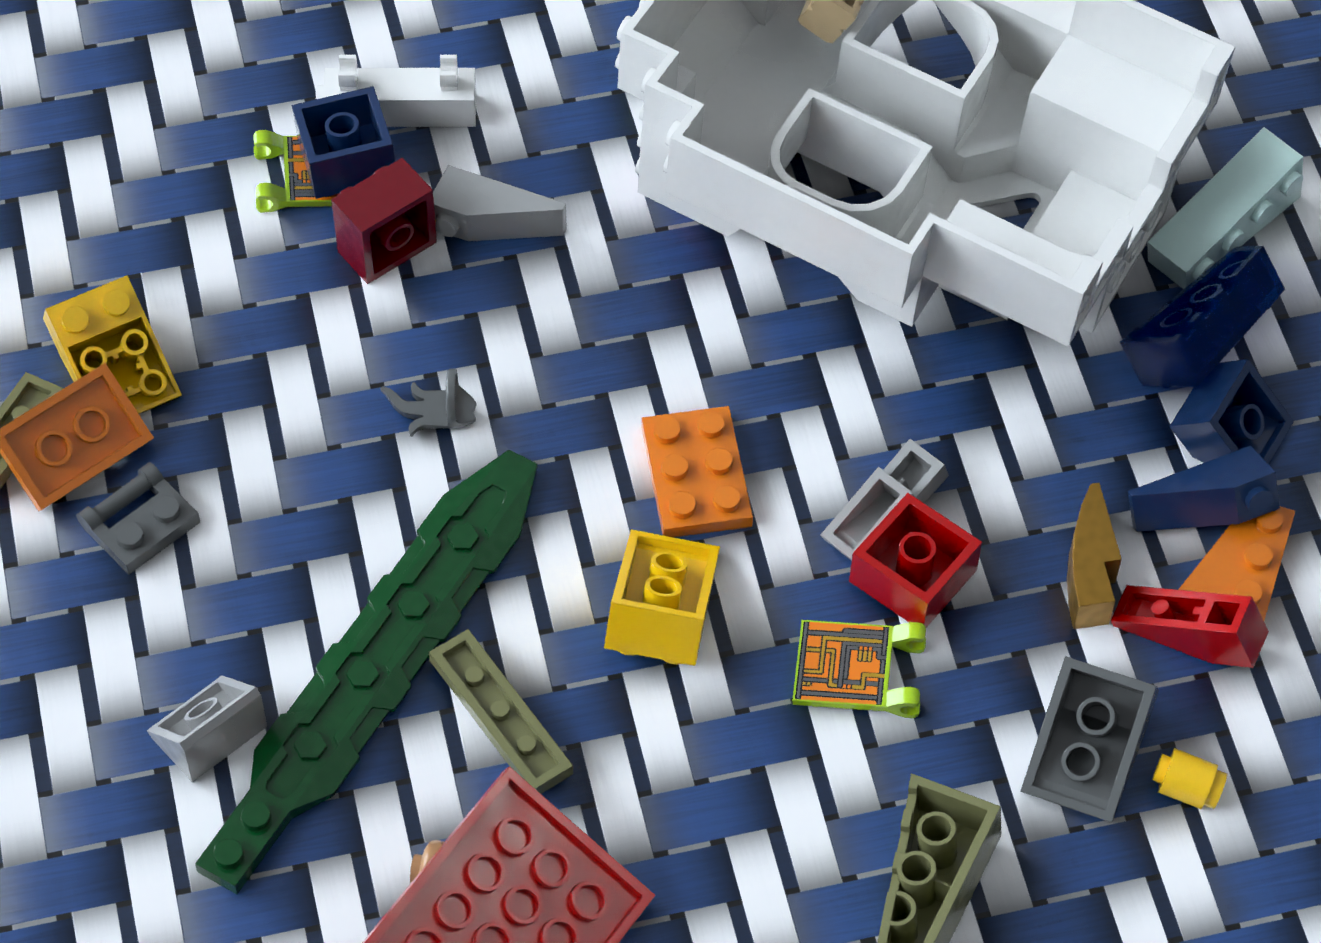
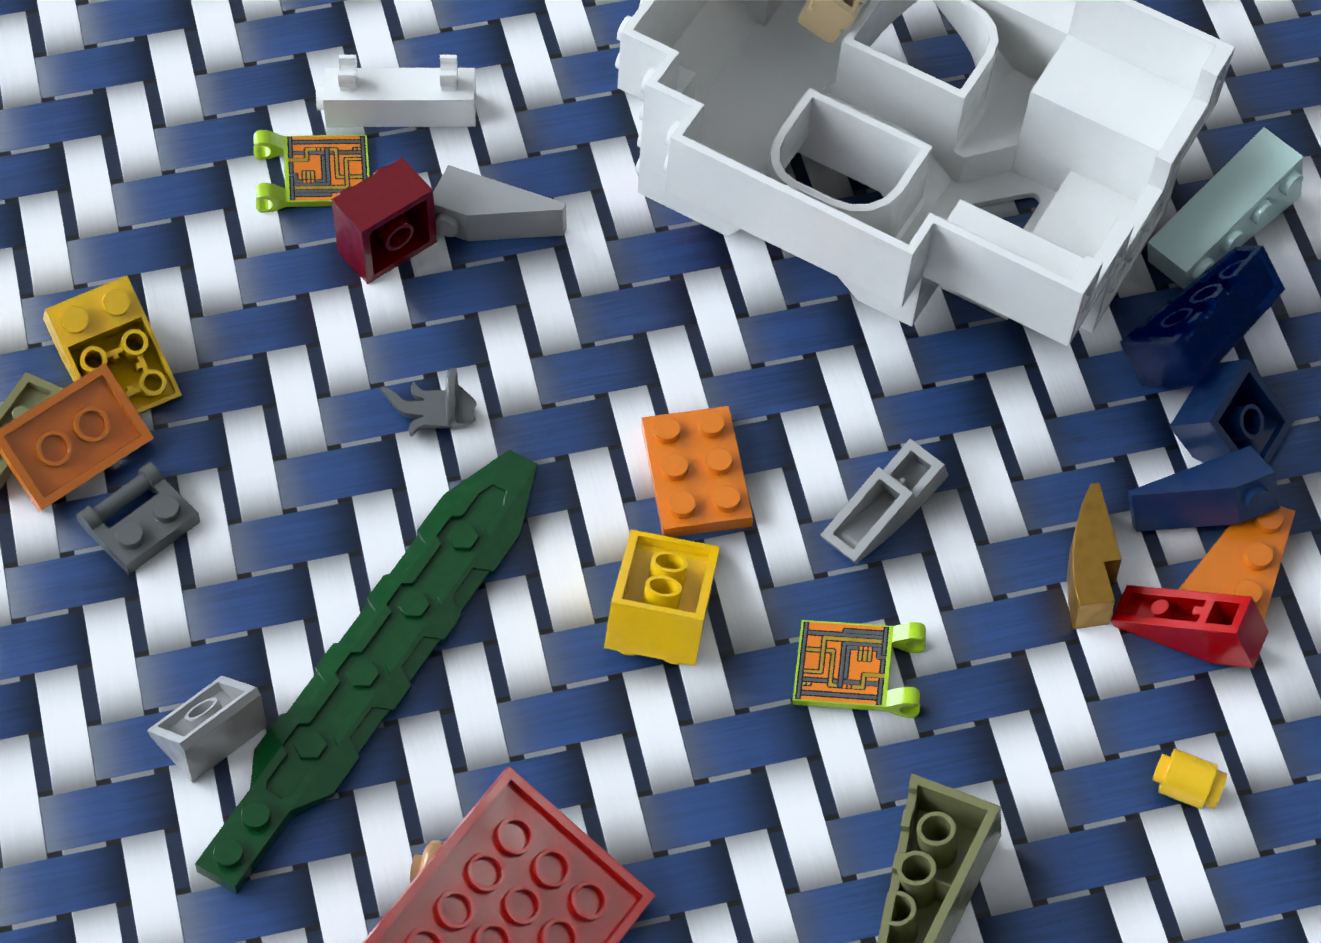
(342, 139): dark blue brick -> none
(500, 712): olive plate -> none
(915, 561): red brick -> none
(1089, 739): dark grey slope -> none

